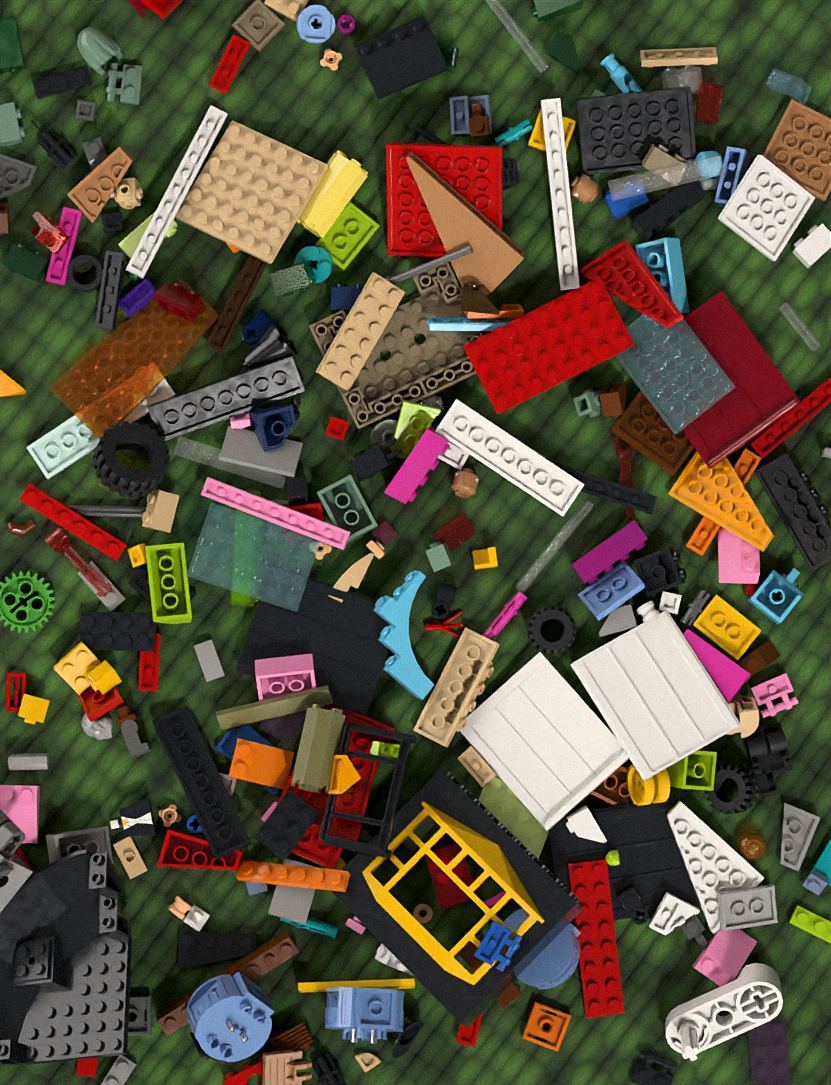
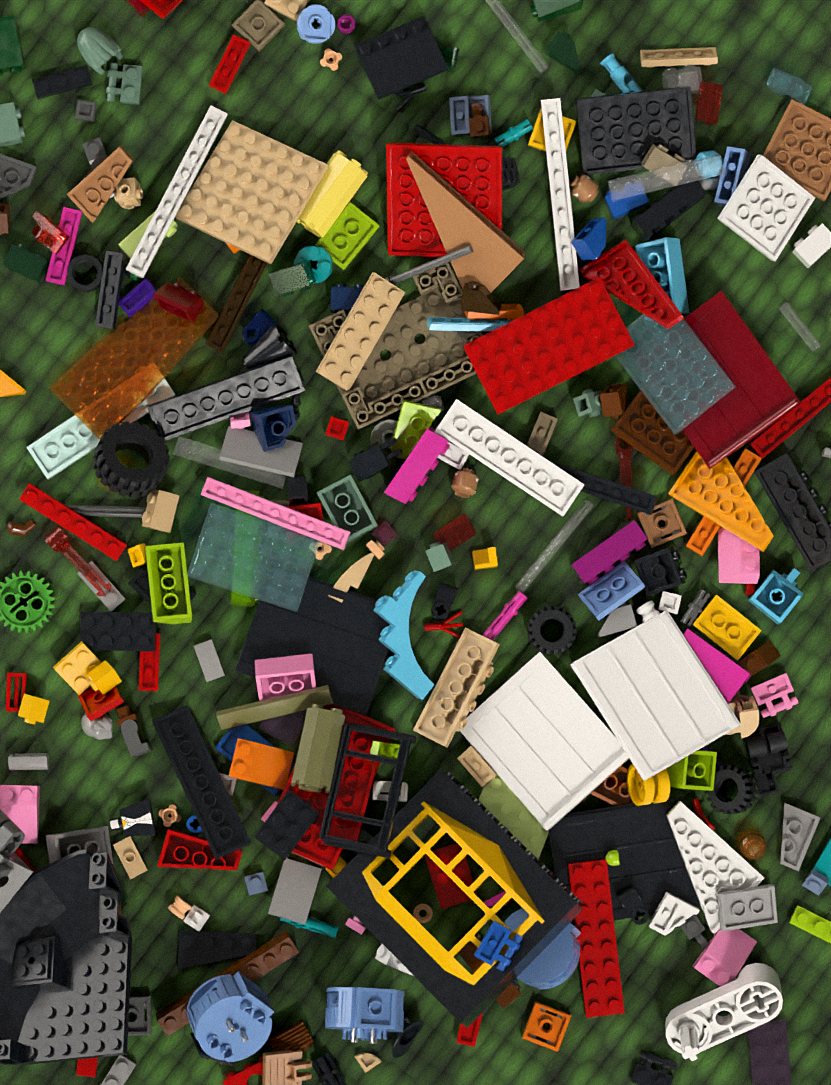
(56, 147): black piece -> none
(112, 222): black tile -> none
(293, 875): orange plate -> none
(342, 775): light orange slope -> none
(381, 984): yellow tile -> none
(384, 786): none -> white helmet
(409, 92): none -> black plant
(542, 433): none -> dark tan plate
(584, 825): white slope -> none
(591, 239): none -> blue slope
(672, 520): none -> medium nougat piece
(699, 813): none -> red plant

